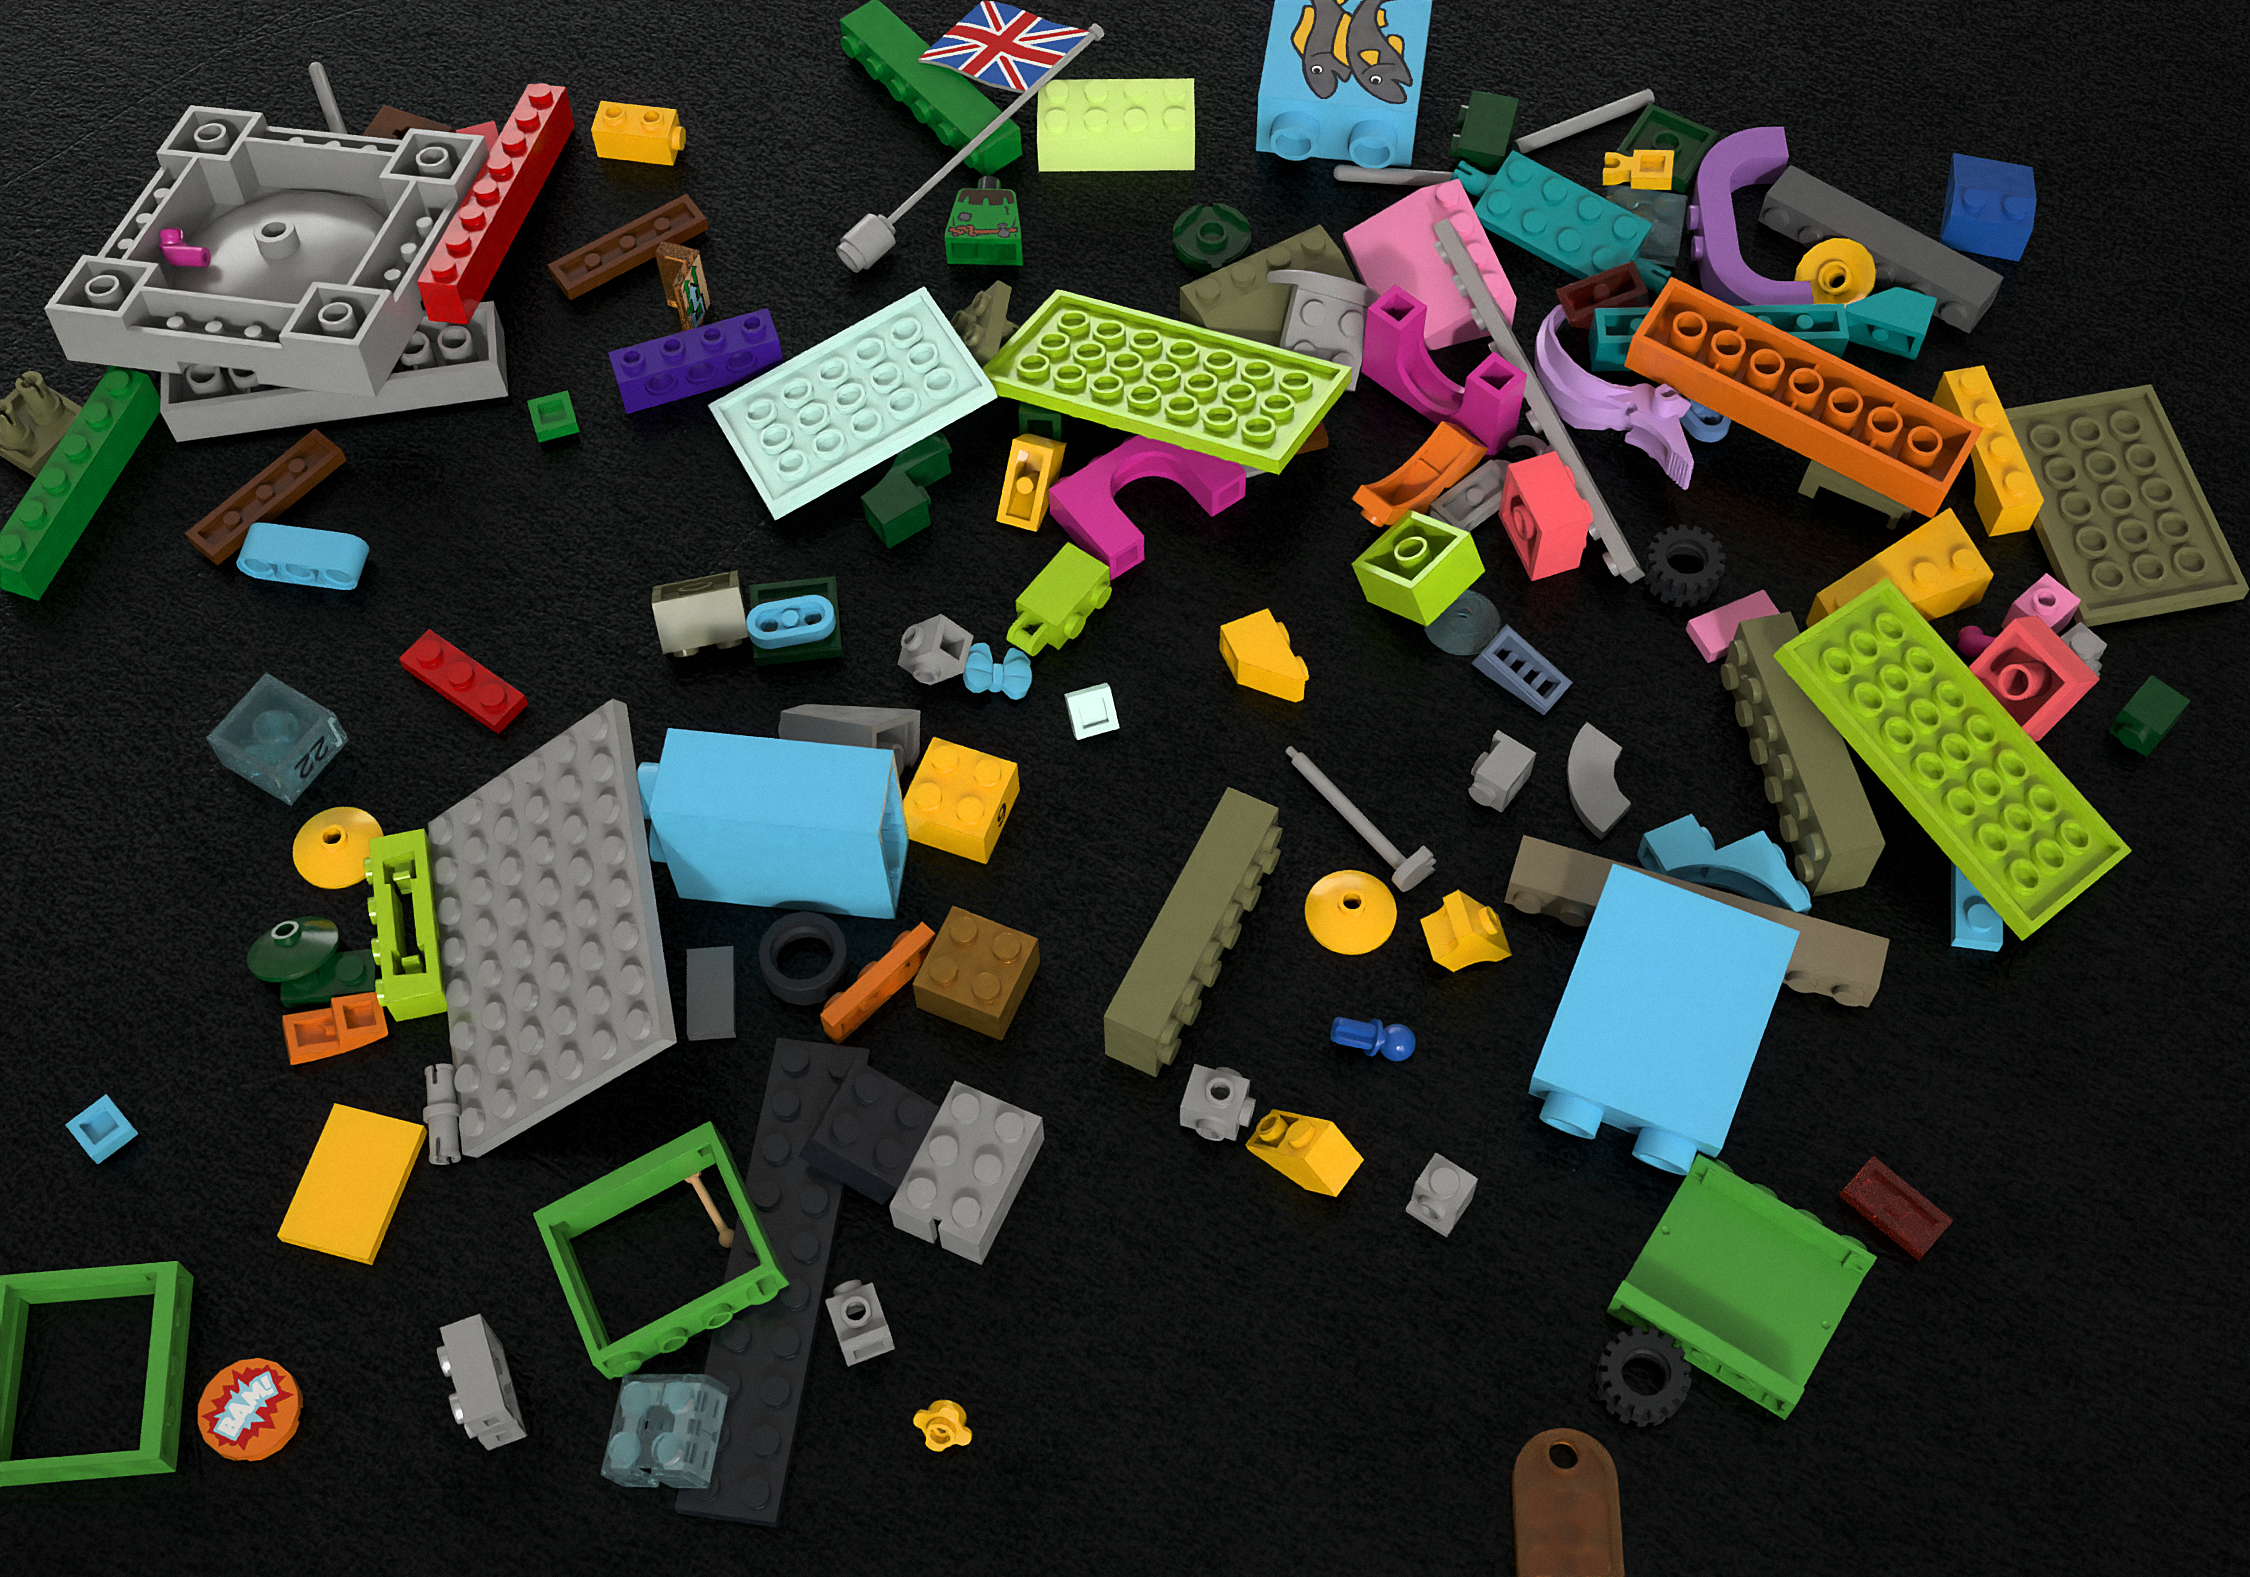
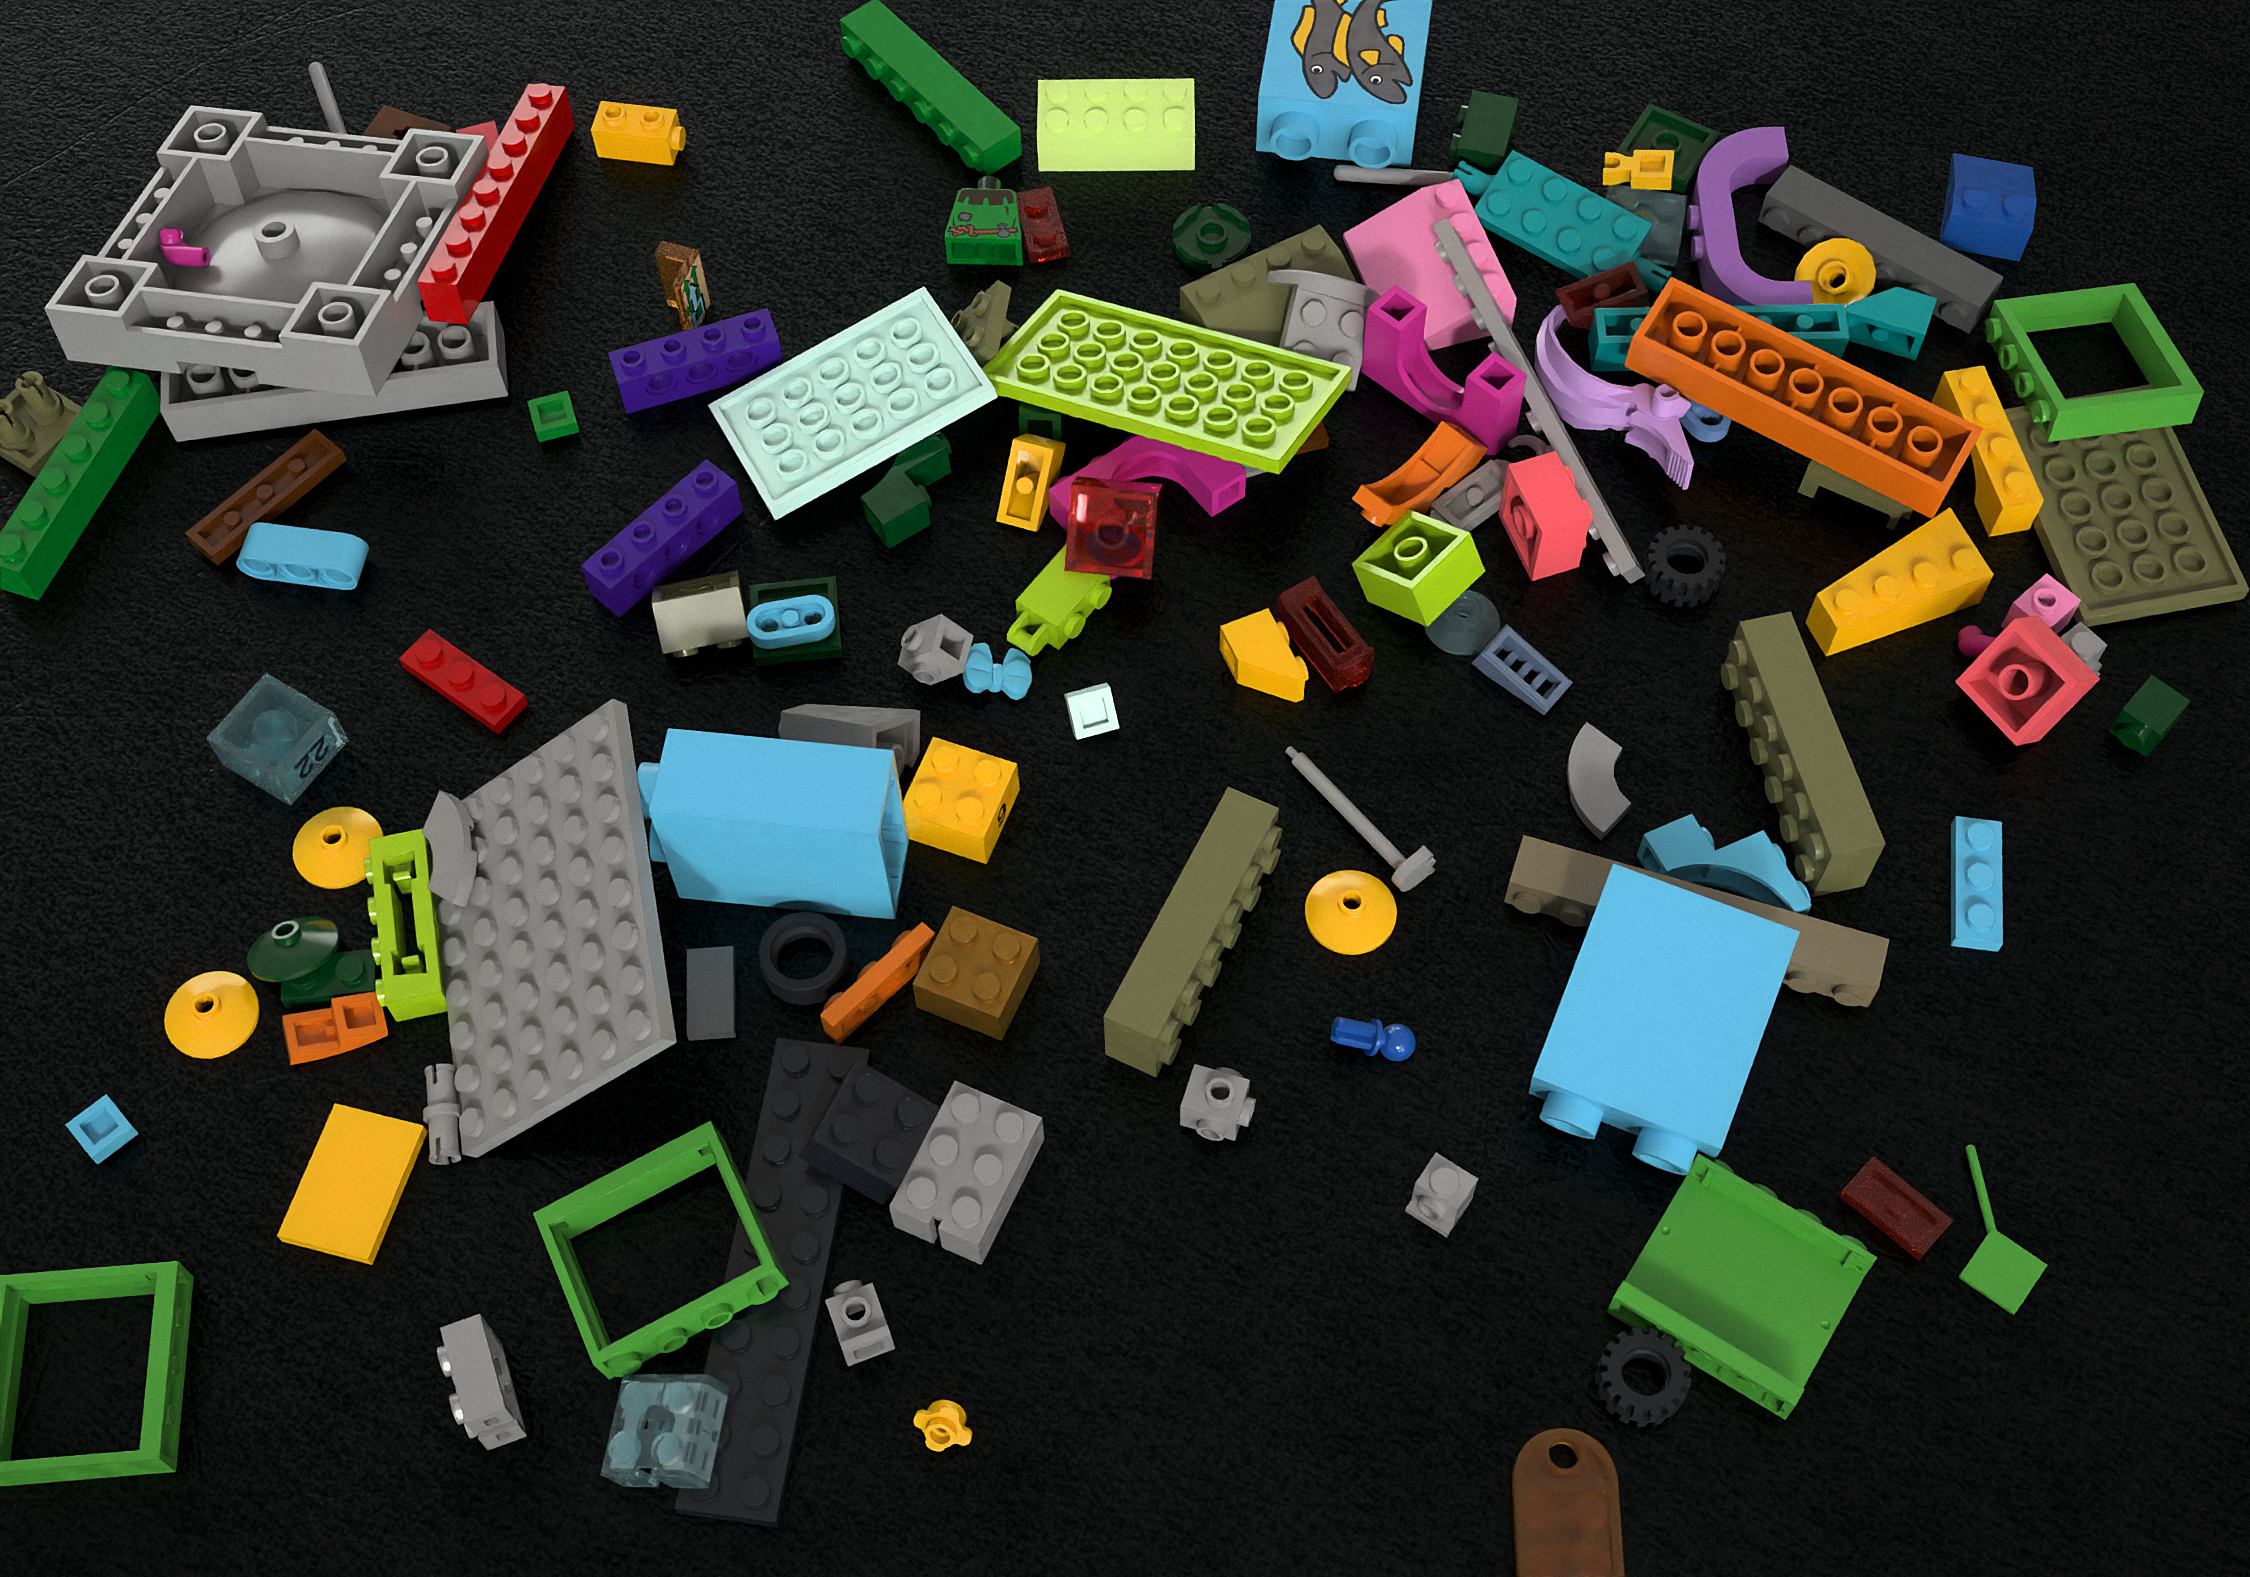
(220, 1029): none -> yellow dish
(250, 1410): tile -> none
(451, 844): none -> light grey tile
(627, 247): reddish brown plate -> none
(662, 538): none -> dark purple brick
(726, 1235): light nougat hinge -> none
(998, 49): flag -> none
(1041, 225): none -> clear red plate
(1112, 527): none -> clear red slope
(1305, 1150): yellow slope -> none
(1338, 670): none -> clear red window
(1464, 933): yellow brick -> none
(1501, 772): light grey brick -> none
(1583, 122): light grey bar -> none
(1717, 628): bright pink tile -> none
(1953, 756): lime plate -> none
(1999, 1265): none -> bright green piece
(2174, 390): none -> bright green window

